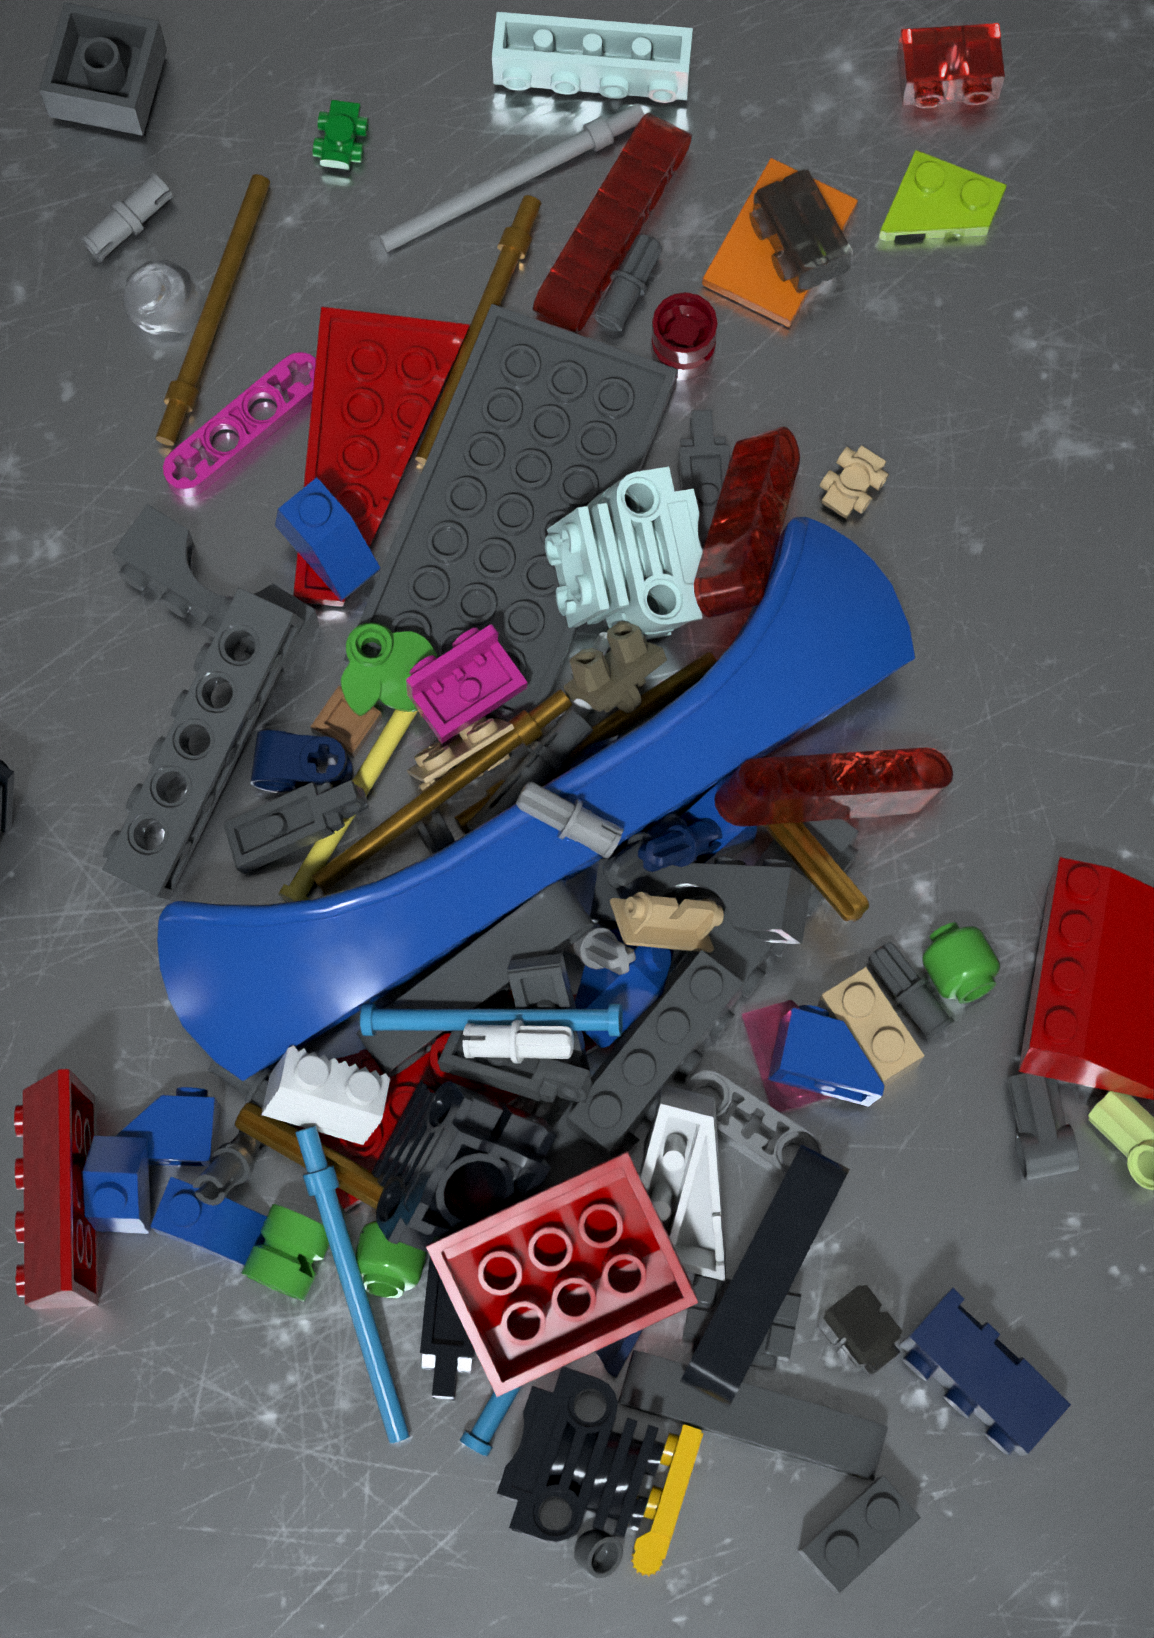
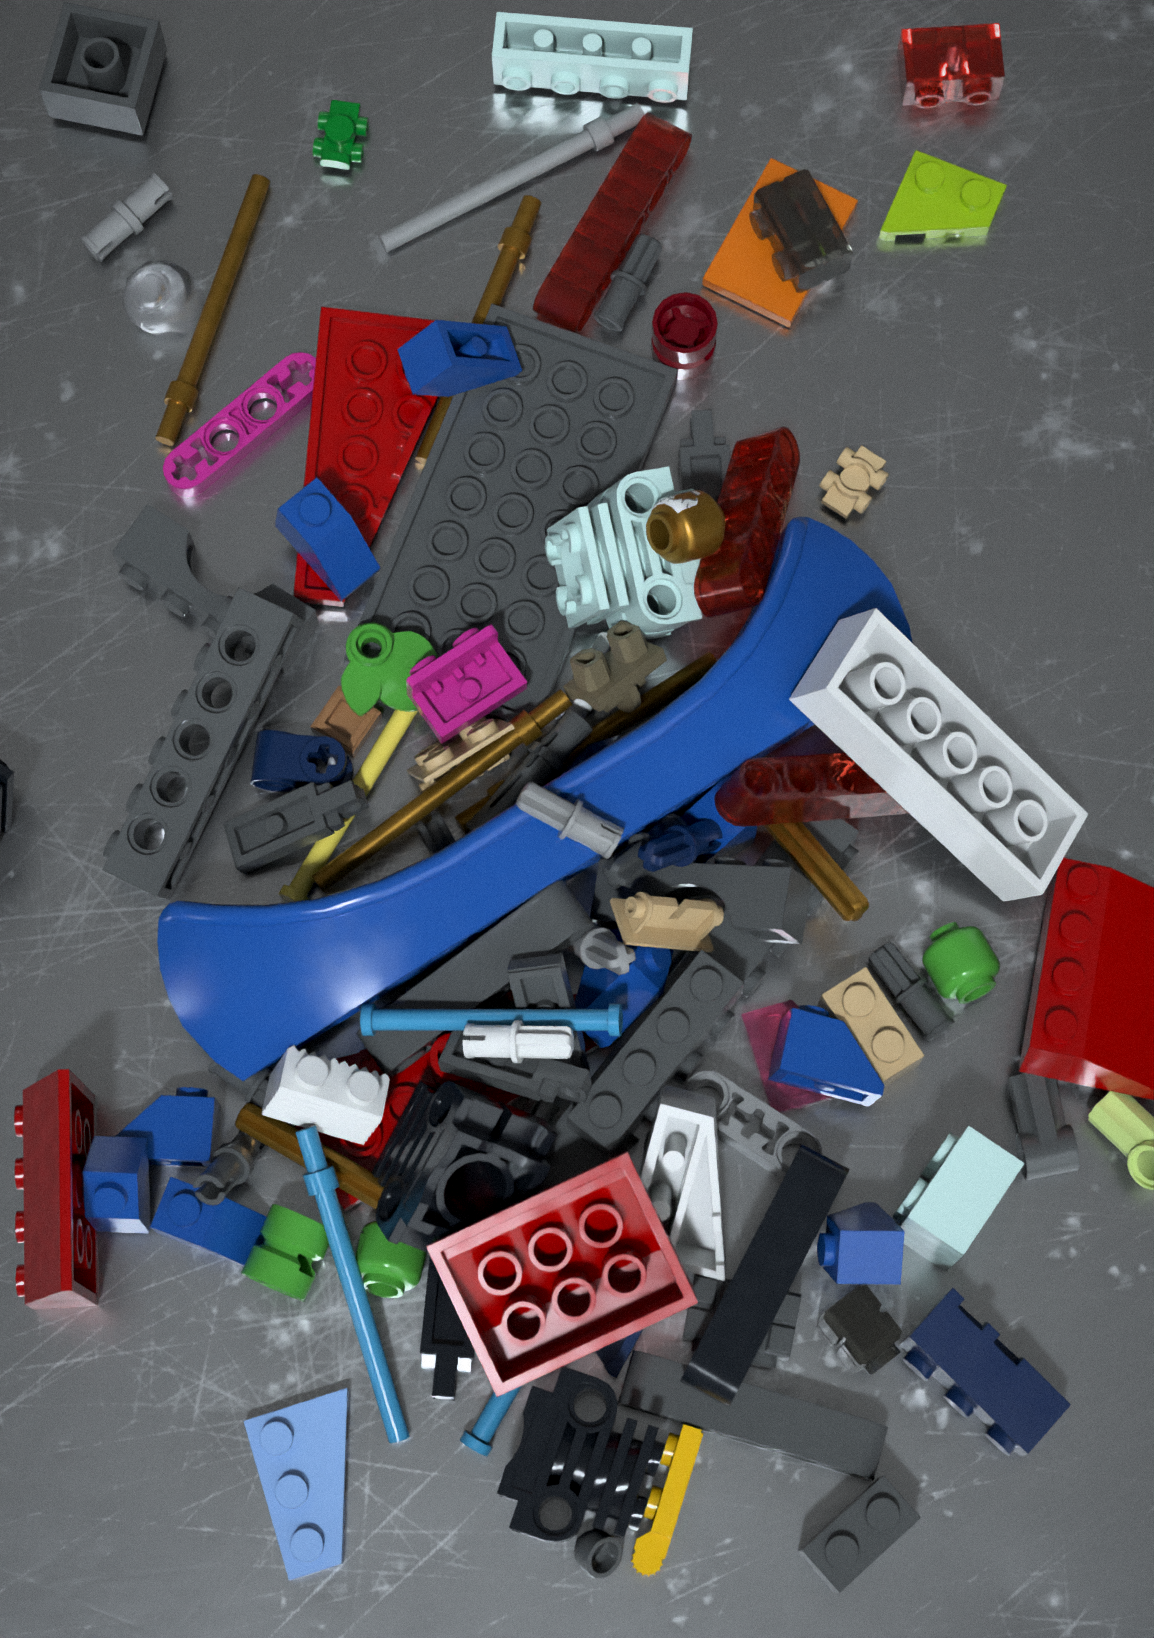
(303, 1478): none -> light blue wing
(458, 358): none -> blue slope
(686, 527): none -> pearl gold head
(862, 1246): none -> blue slope
(939, 756): none -> white brick
(962, 1191): none -> light aqua brick

